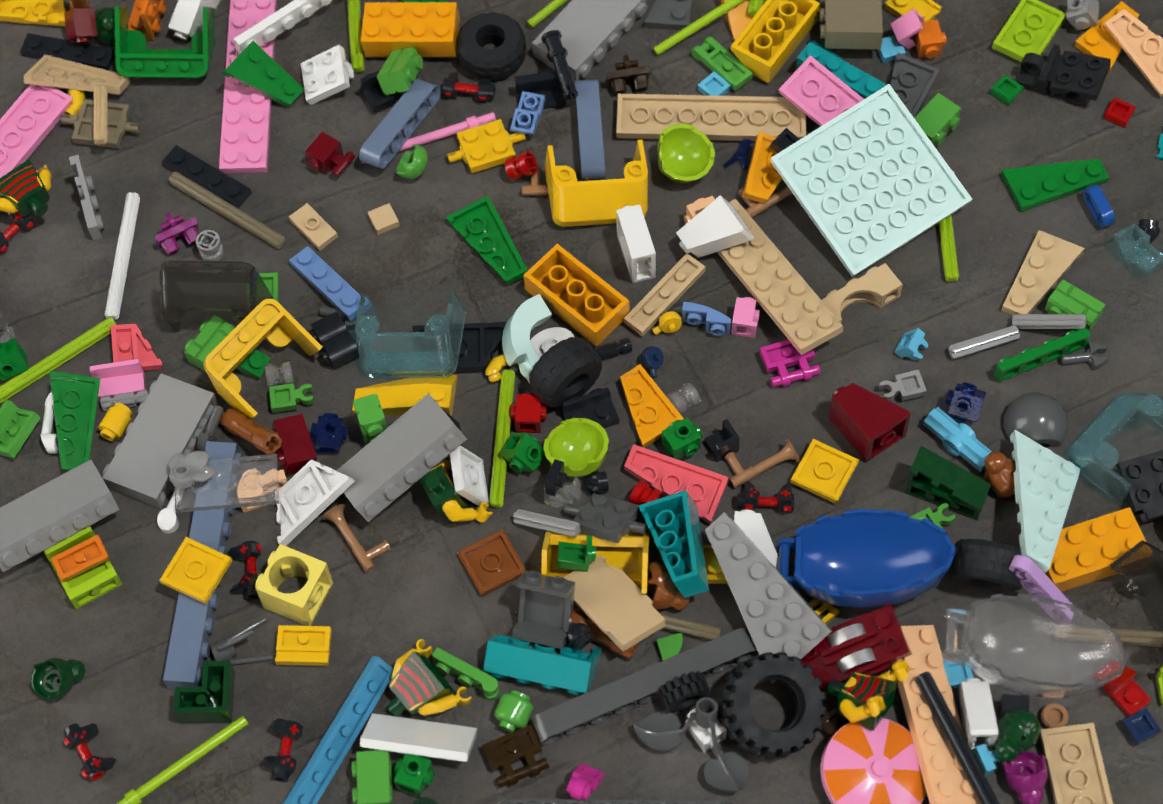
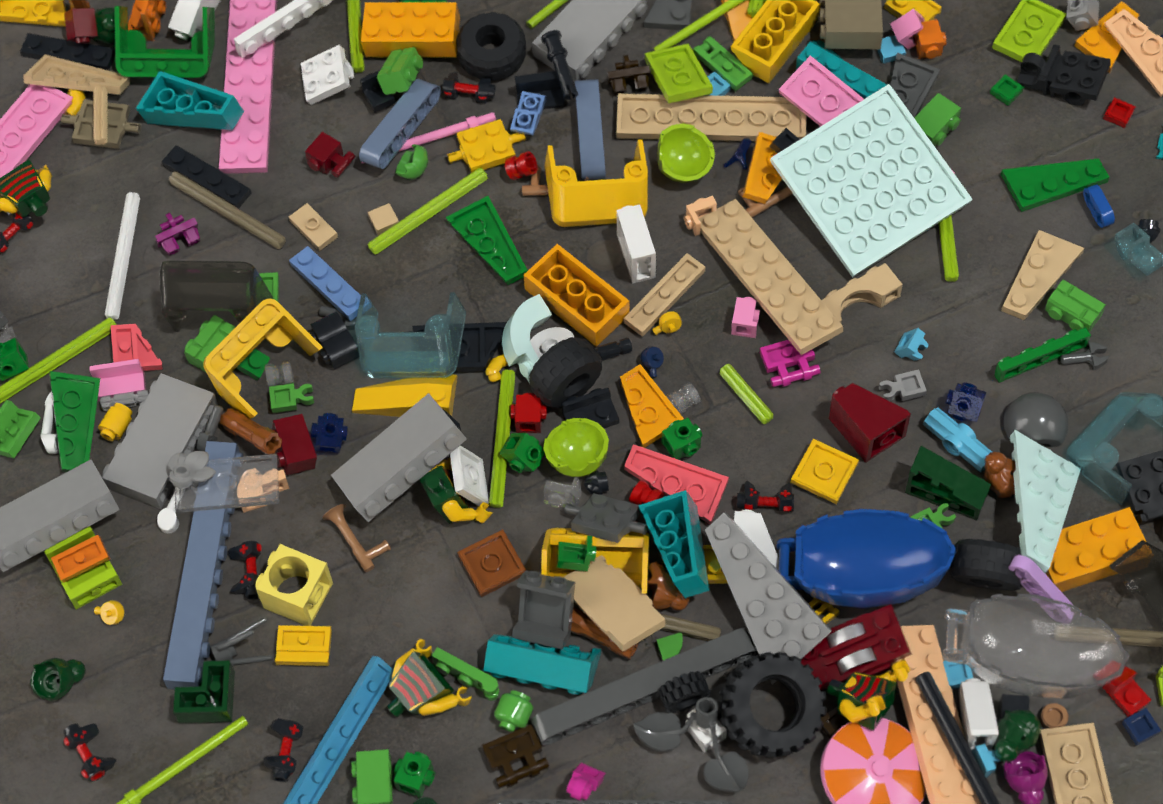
(89, 203): light grey wing -> none
(111, 612): none -> yellow piece
(188, 104): none -> teal wedge
(196, 570): yellow plate -> none
(209, 245): light grey wheel -> none
(262, 73): green wing -> none
(307, 497): white wing -> none
(369, 417): bright green brick -> none
(418, 737): white tile -> none
(427, 211): none -> lime axle
(547, 523): light grey axle -> none
(555, 478): black plate -> none
(579, 635): black plate -> none
(678, 73): none -> lime plate
(714, 229): white slope -> none
(715, 321): medium blue slope -> none
(723, 441): black panel -> none
(746, 394): none -> lime axle
(787, 453): medium nougat piece -> none
(984, 342): light grey axle -> none
(1049, 321): light grey axle -> none

